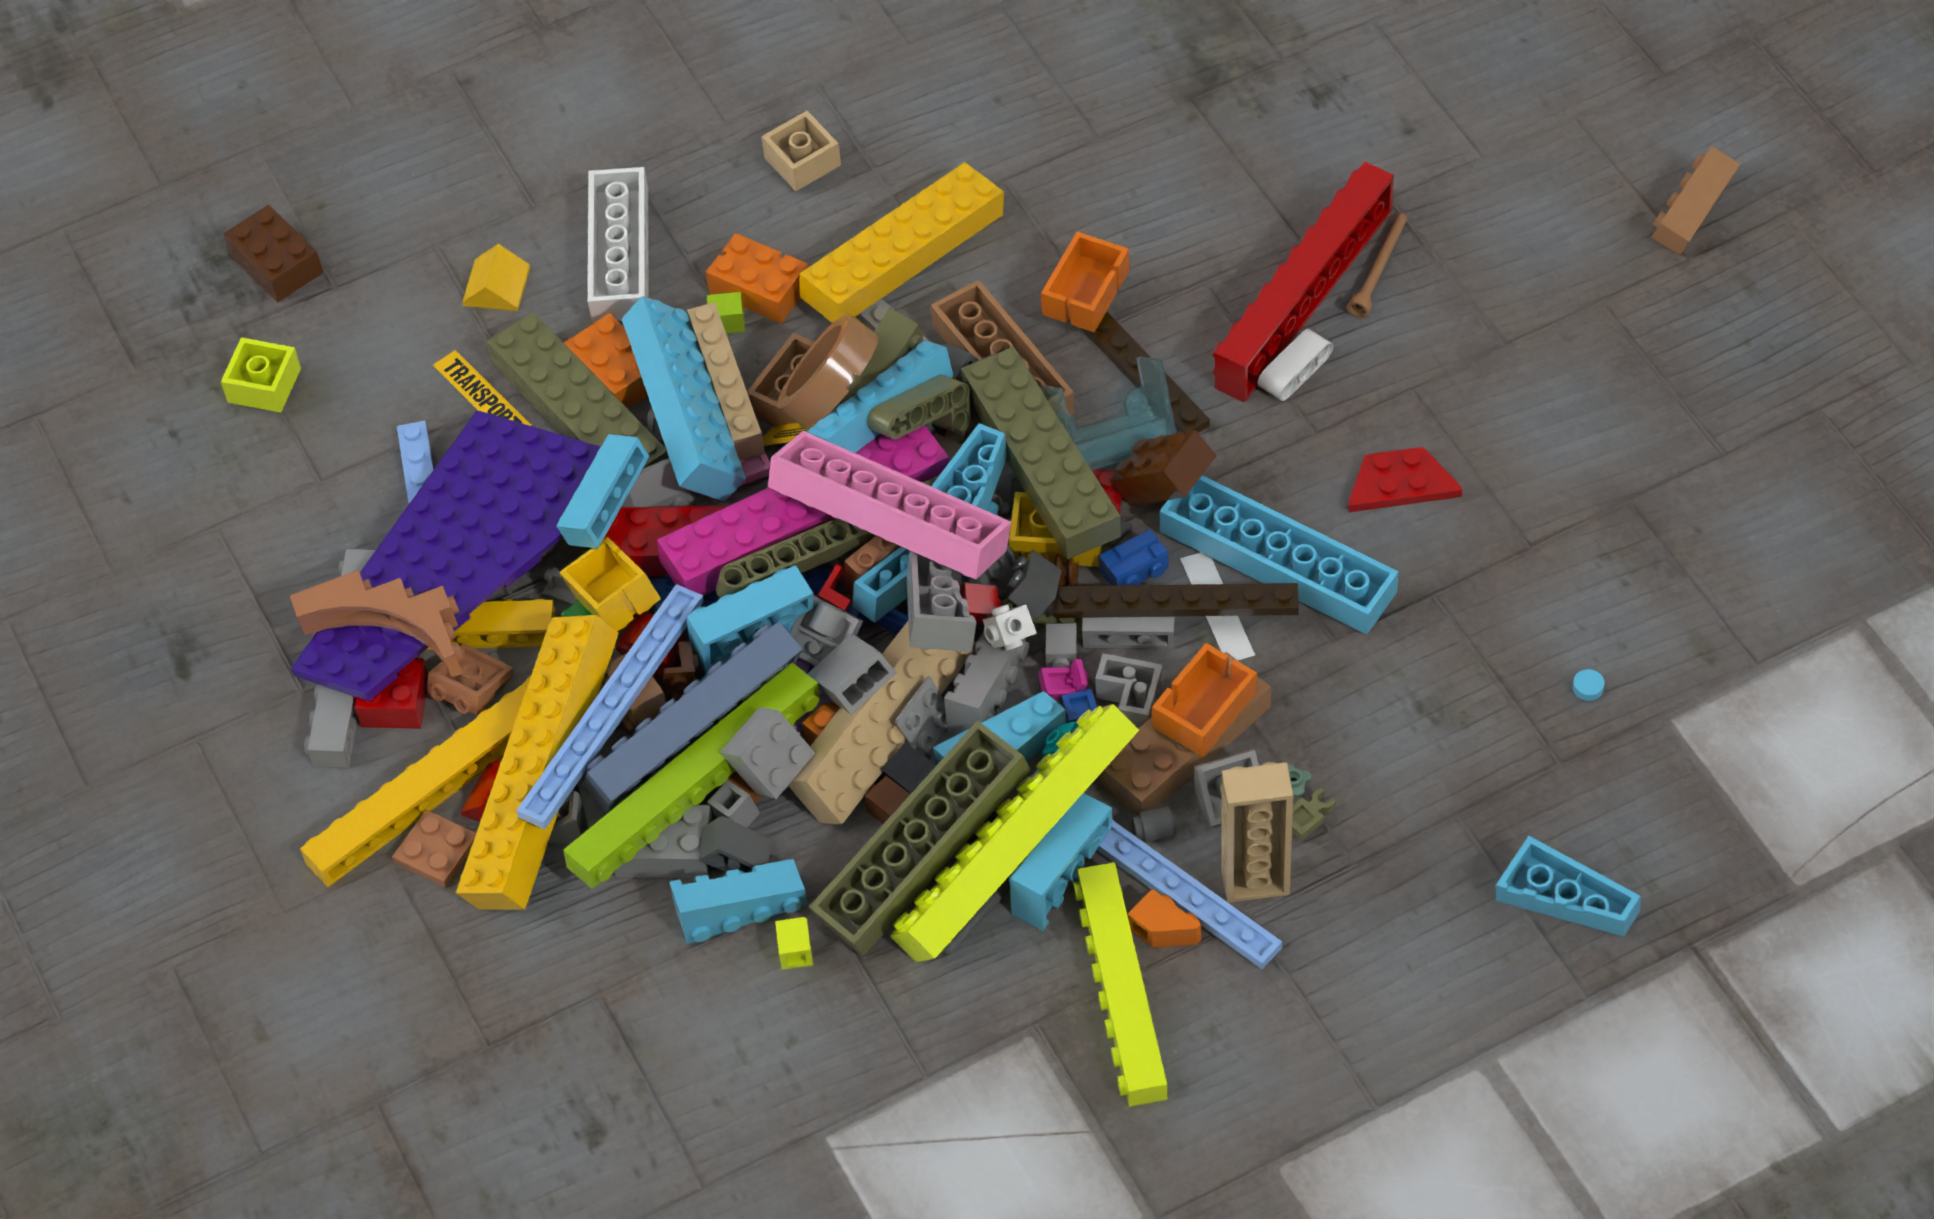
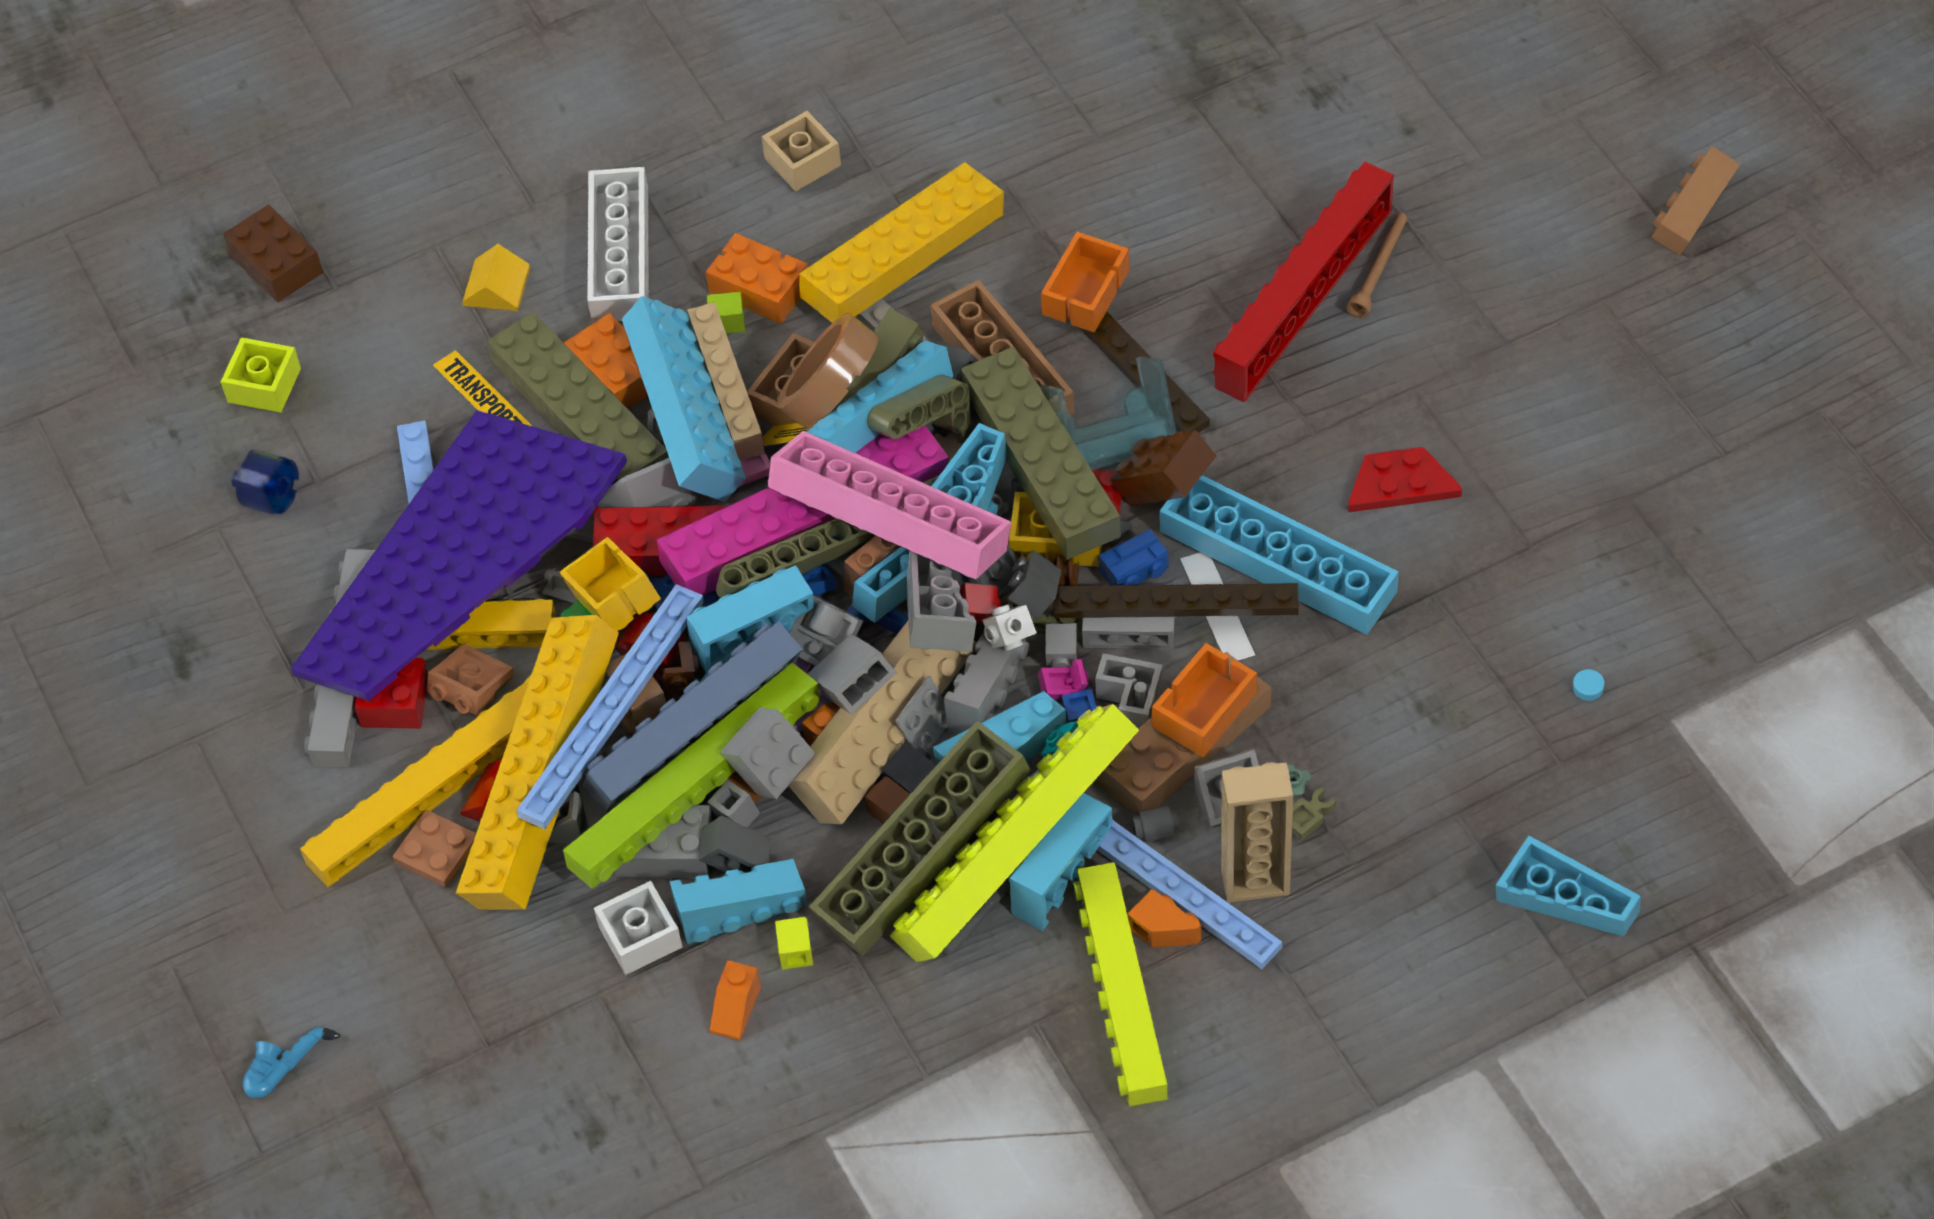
(266, 482): none -> clear blue brick
(268, 1071): none -> dark azure piece
(354, 602): nougat arch -> none
(602, 491): medium azure brick -> none
(638, 927): none -> white brick
(734, 1000): none -> orange slope
(828, 594): red panel -> none
(1295, 364): white beam -> none

